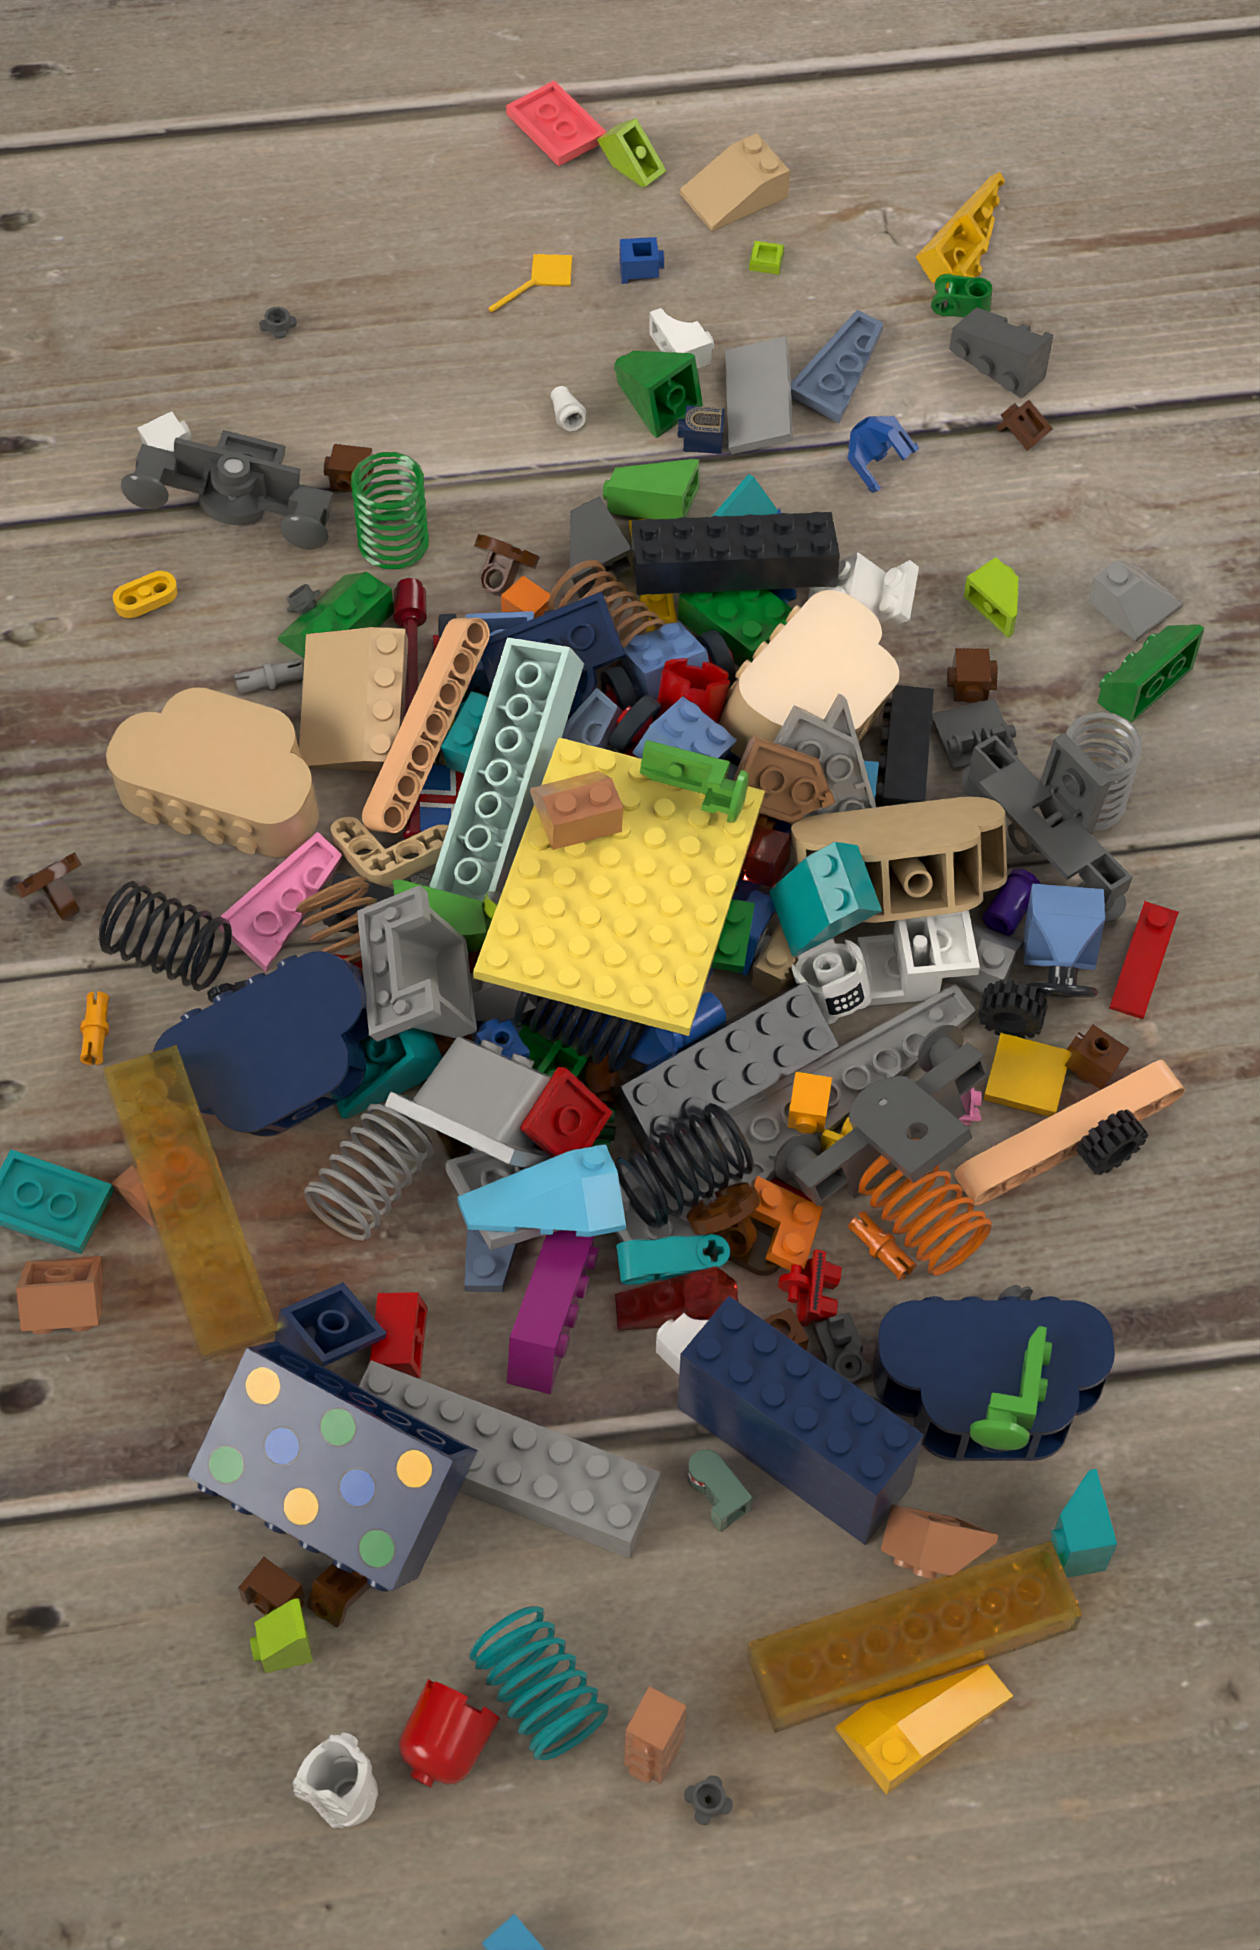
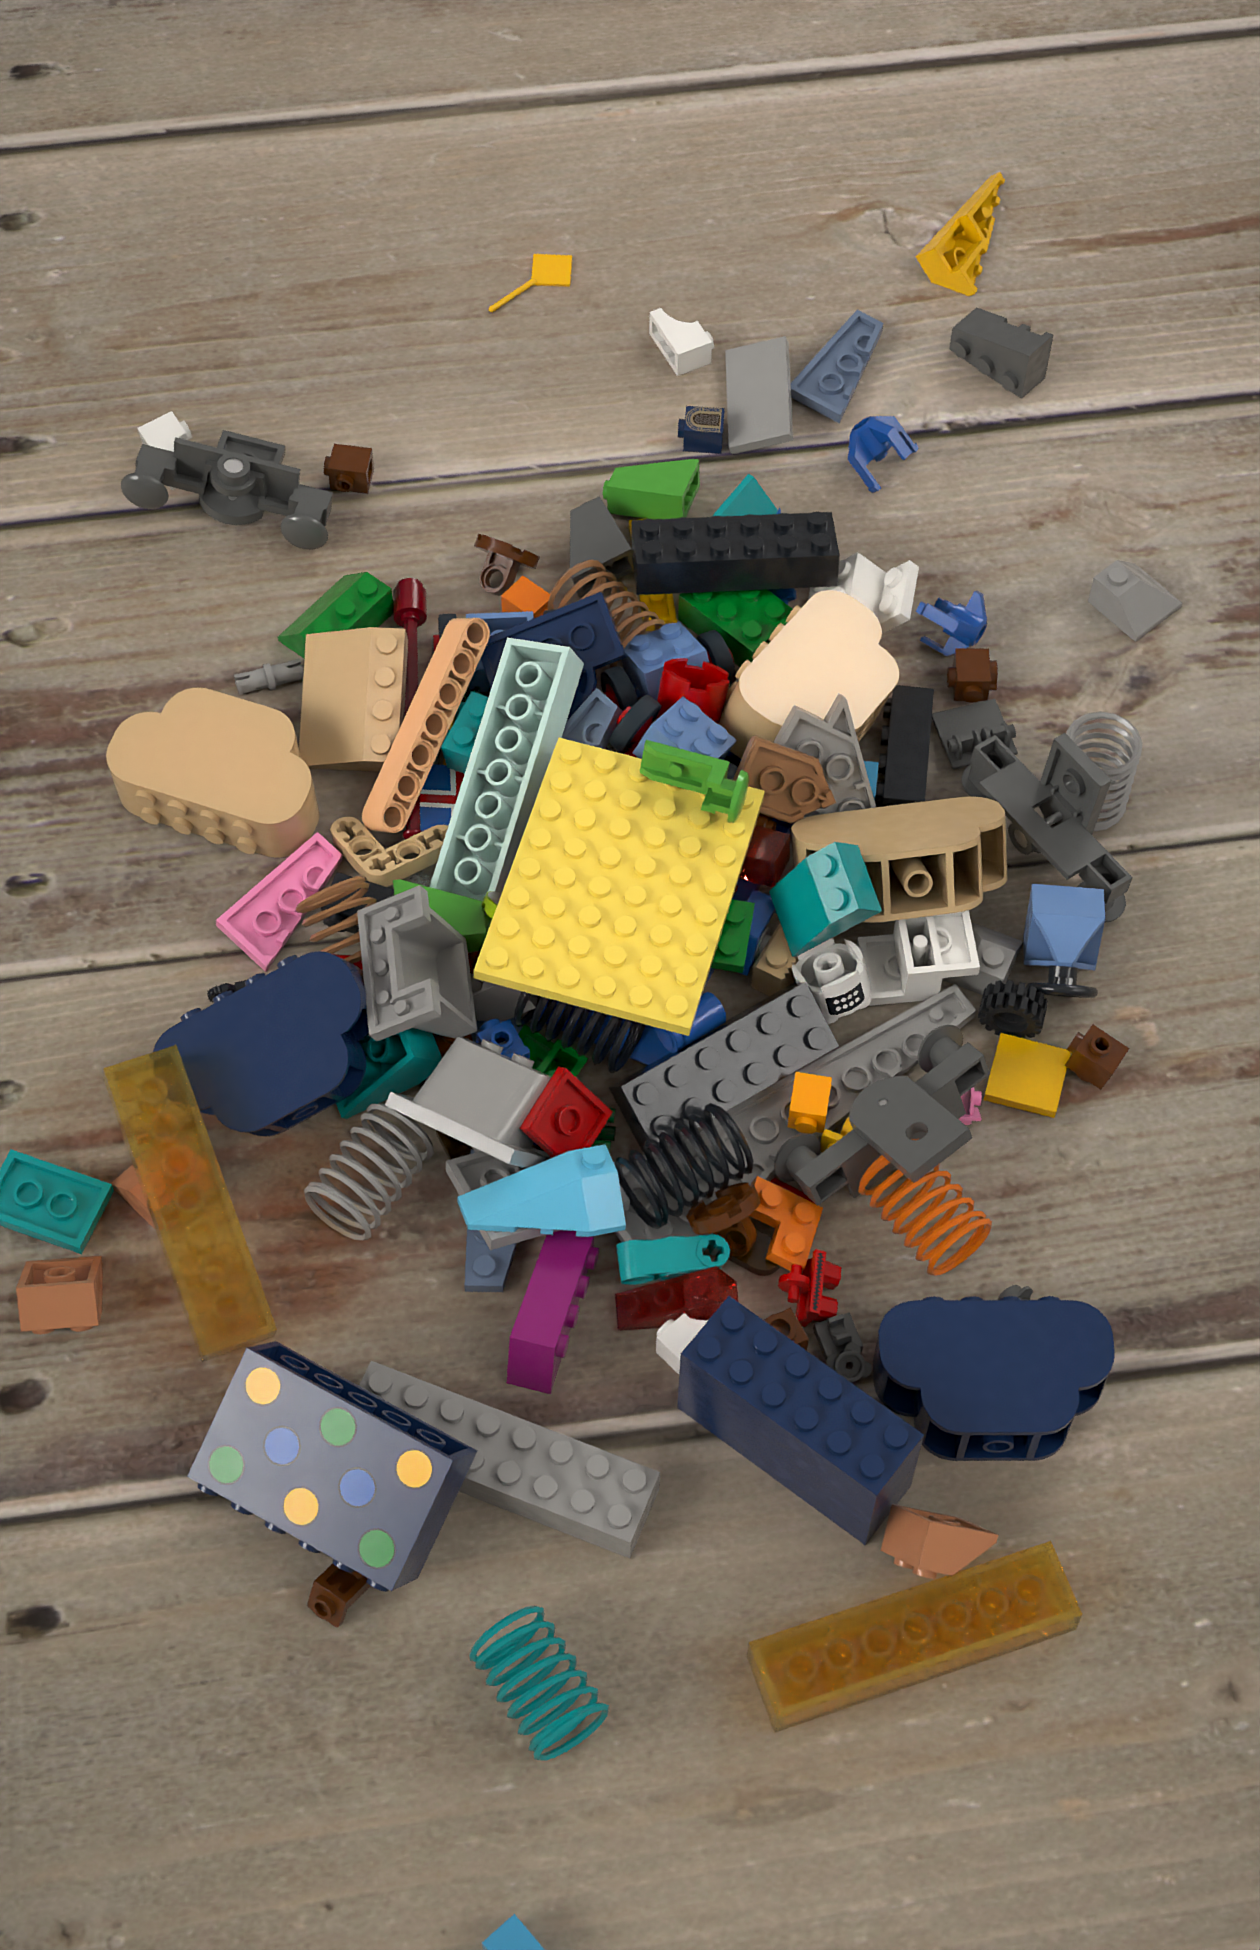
(55, 888): reddish brown tile -> none
(94, 1028): light orange pin -> none
(143, 594): yellow plate -> none
(206, 933): black piece -> none
(269, 1587): reddish brown brick -> none
(277, 322): dark grey plate -> none
(282, 1638): lime slope -> none
(302, 599): dark grey plate -> none
(328, 1326): dark blue slope -> none
(335, 1786): white helmet -> none
(361, 514): green piece -> none
(404, 1321): red hinge -> none
(444, 1735): red cylinder -> none
(555, 123): coral plate -> none
(568, 410): white cone -> none
(578, 809): nougat slope -> none
(599, 1079): reddish brown brick -> none
(632, 152): lime slope -> none
(640, 258): blue brick -> none
(654, 1736): nougat brick -> none
(659, 386): green slope -> none
(713, 1788): dark grey plate -> none
(721, 1487): sand green leg -> none
(737, 183): tan slope -> none
(766, 257): lime tile -> none
(882, 1245): orange pin -> none
(914, 1726): yellow wedge -> none
(960, 622): none -> blue piece
(962, 296): green piece -> none
(994, 594): lime slope -> none
(1010, 902): dark purple piece -> none
(1011, 1415): bright green piece -> none
(1025, 423): reddish brown bracket -> none
(1057, 1136): light nougat beam -> none
(1084, 1530): teal slope -> none
(1112, 1142): black tyre -> none
(1143, 960): red slope -> none
(1150, 671): green slope -> none

